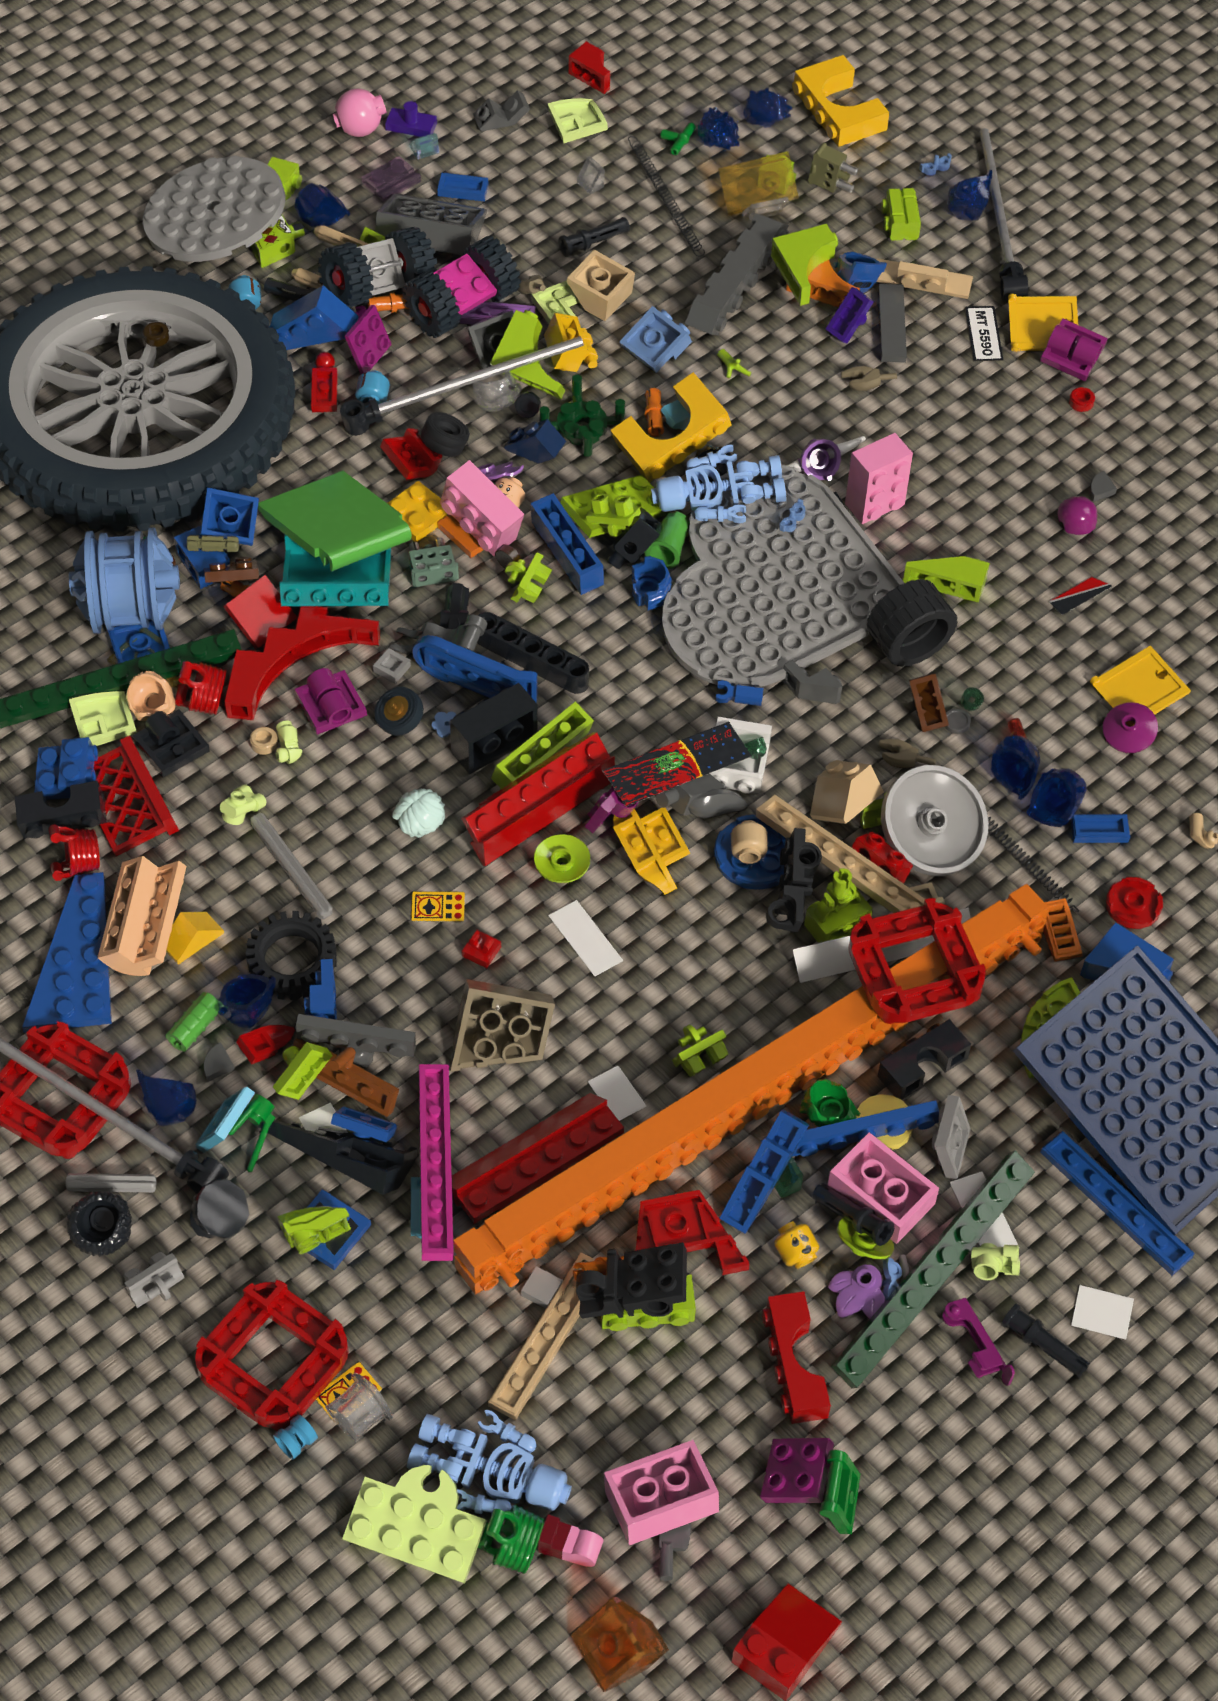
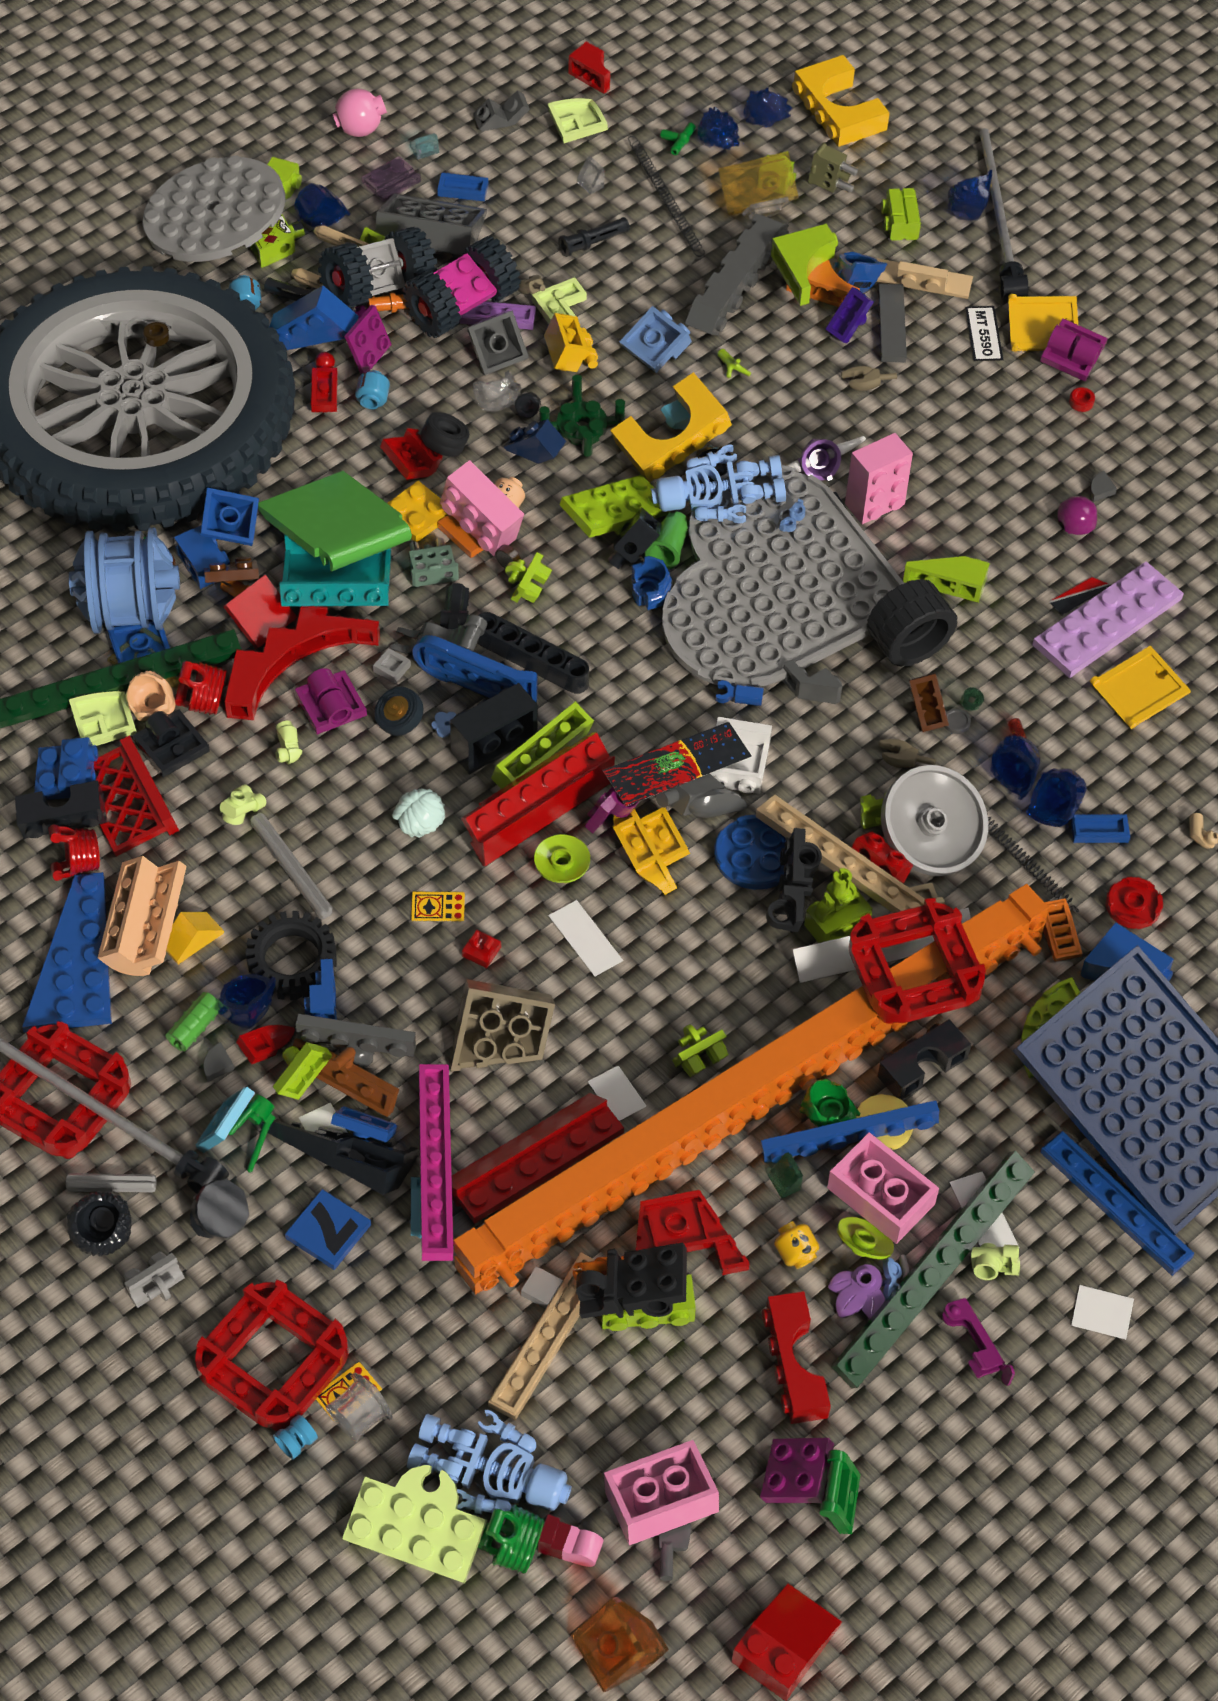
(167, 1099): clear blue helmet -> none
(212, 543): olive axle -> none
(263, 740): tan tile -> none
(313, 1226): lime slope -> none
(359, 415): flat silver piece -> none
(410, 121): dark purple tile -> none
(494, 472): medium lavender plate -> none
(521, 339): lime arch -> none
(567, 544): blue brick -> none
(601, 284): tan slope -> none
(614, 517): lime hips -> none
(653, 412): orange pin -> none
(749, 842): tan head -> none
(756, 745): clear green hinge -> none
(764, 1171): blue slope -> none
(844, 791): tan slope -> none
(862, 1219): black pin -> none
(940, 164): medium blue piece -> none
(951, 1137): light grey plate -> none
(1033, 1332): black pin -> none
(1107, 619): none -> lavender plate
(1132, 738): magenta dish -> none

